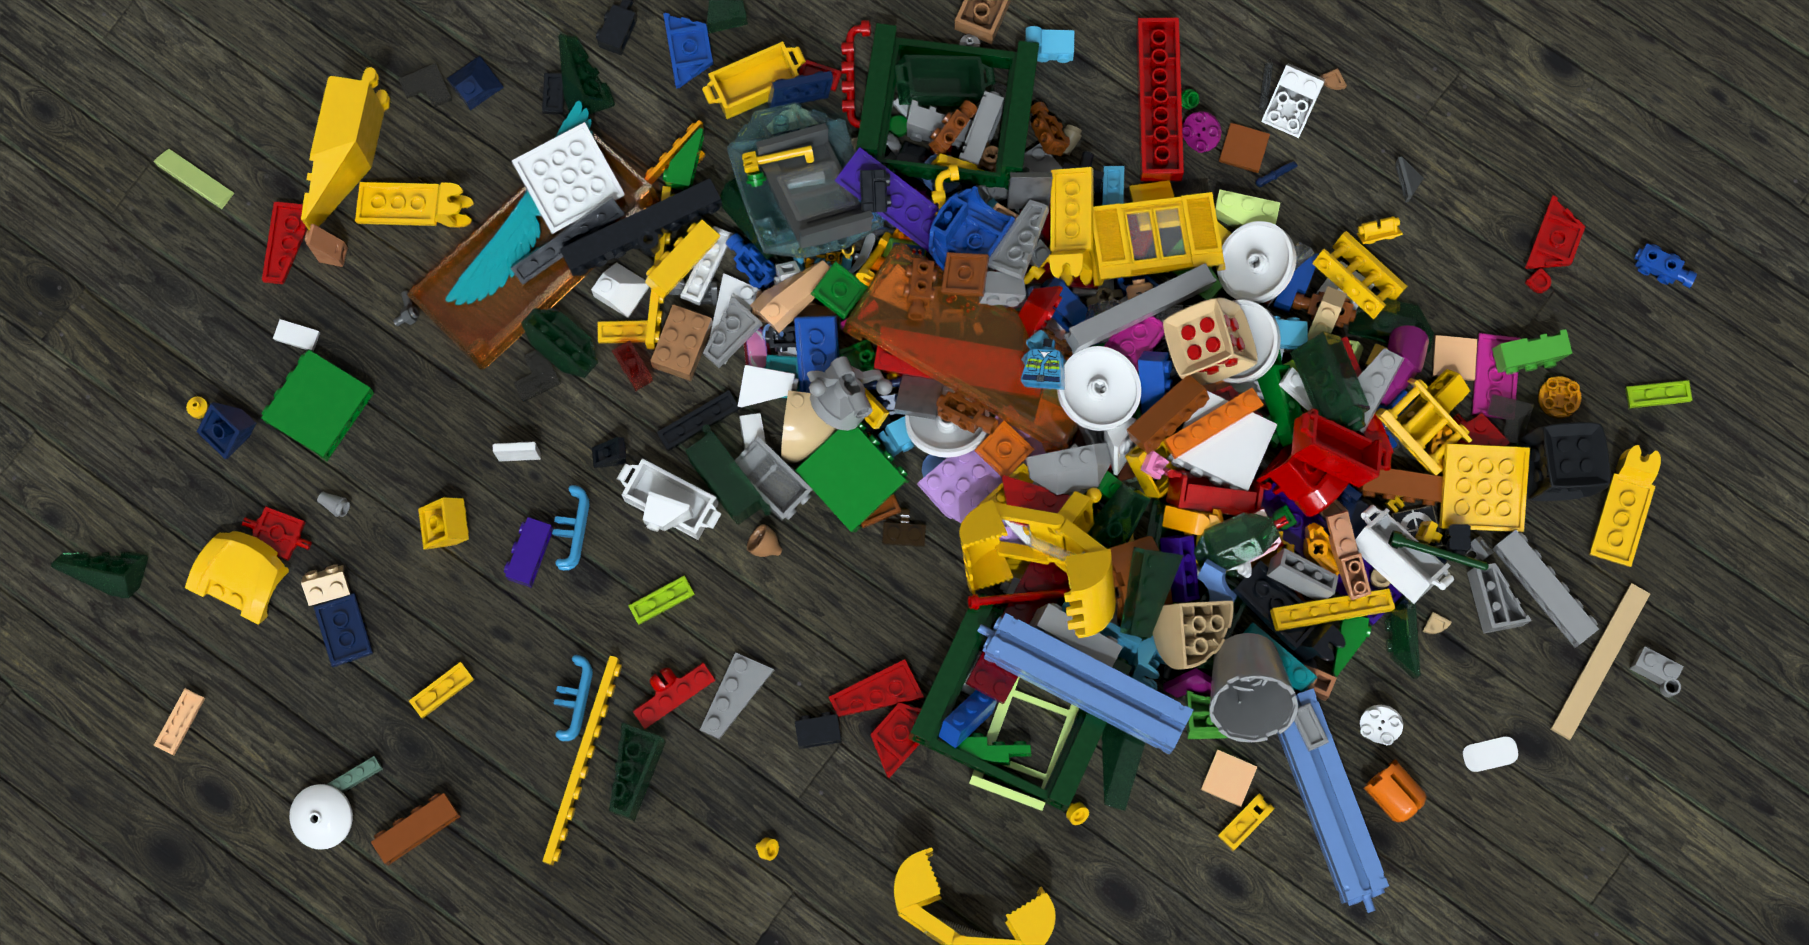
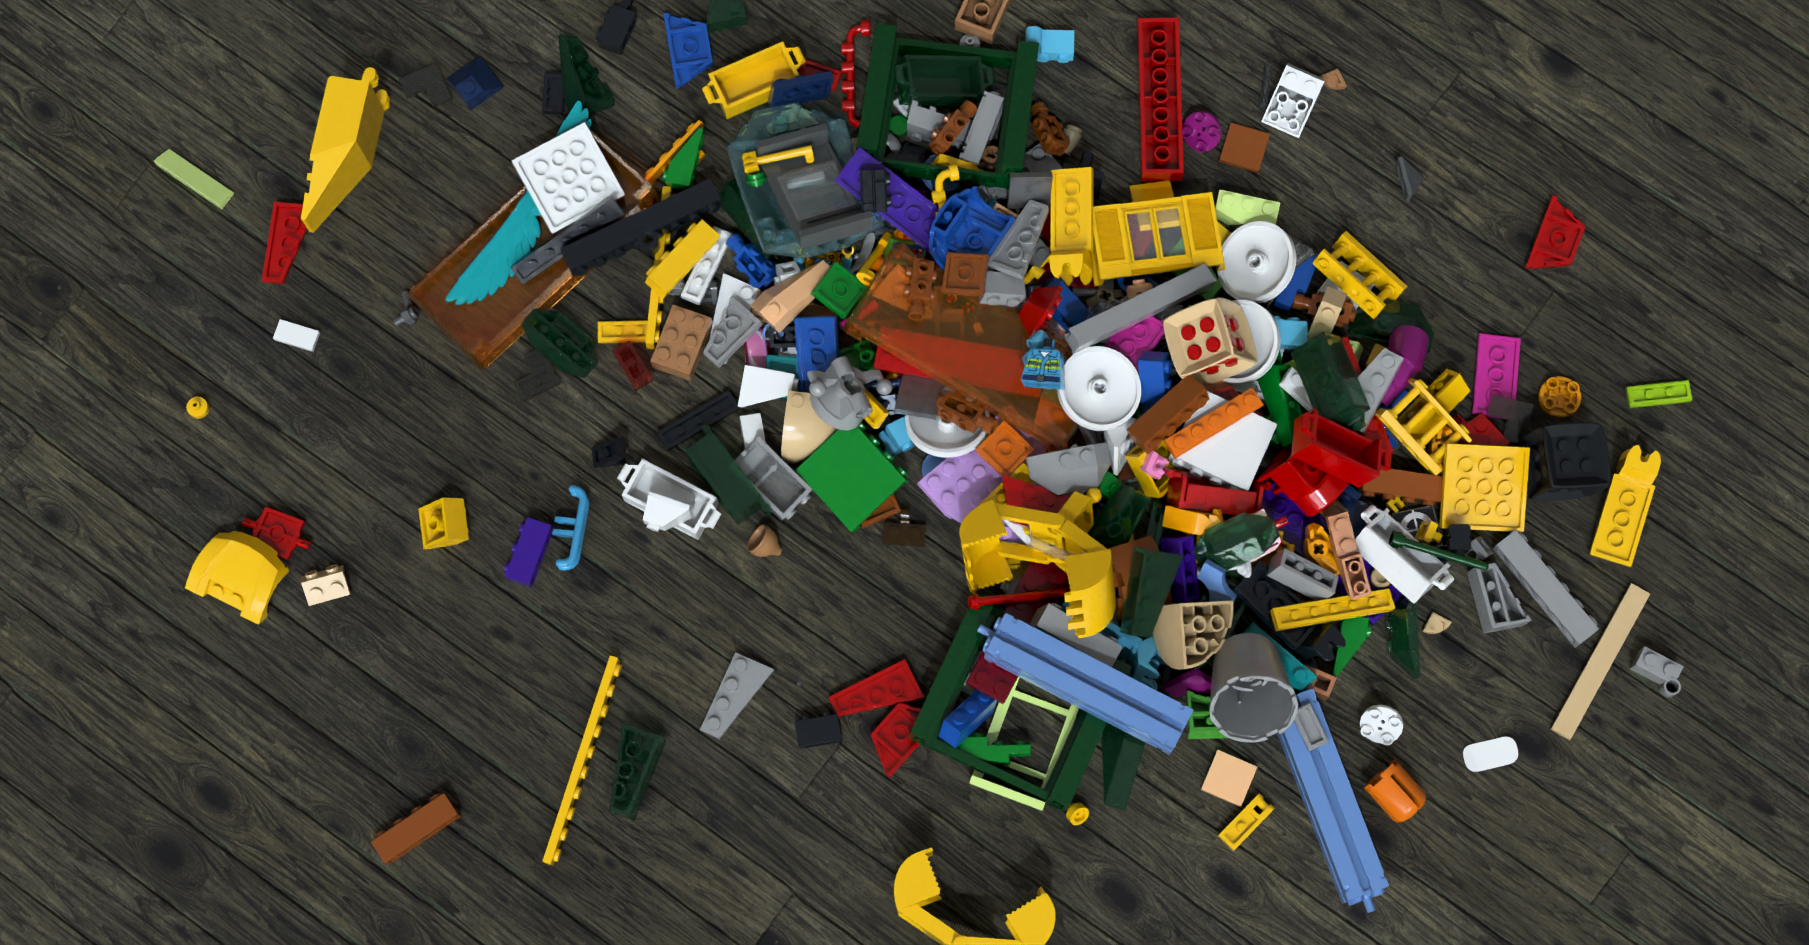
(110, 574): clear green wedge -> none
(179, 721): light nougat plate -> none
(225, 428): dark blue slope -> none
(317, 404): green panel -> none
(326, 246): nougat slope -> none
(333, 816): white dish -> none
(335, 504): light grey cone -> none
(343, 630): dark blue tile -> none
(357, 775): sand green piece -> none
(412, 204): yellow hinge -> none
(441, 690): yellow plate -> none
(516, 451): white tile -> none
(581, 699): dark azure piece -> none
(620, 289): white slope -> none
(661, 600): lime tile -> none
(671, 693): red plate -> none
(767, 848): yellow tile -> none
(1113, 185): medium azure plate -> none
(1189, 99): green plate -> none
(1260, 182): dark blue piece -> none
(1280, 513): green tile -> none
(1388, 229): yellow hinge -> none
(1456, 355): light nougat tile -> none
(1532, 353): bright green wedge -> none
(1539, 281): red tile -> none
(1660, 268): blue brick -> none

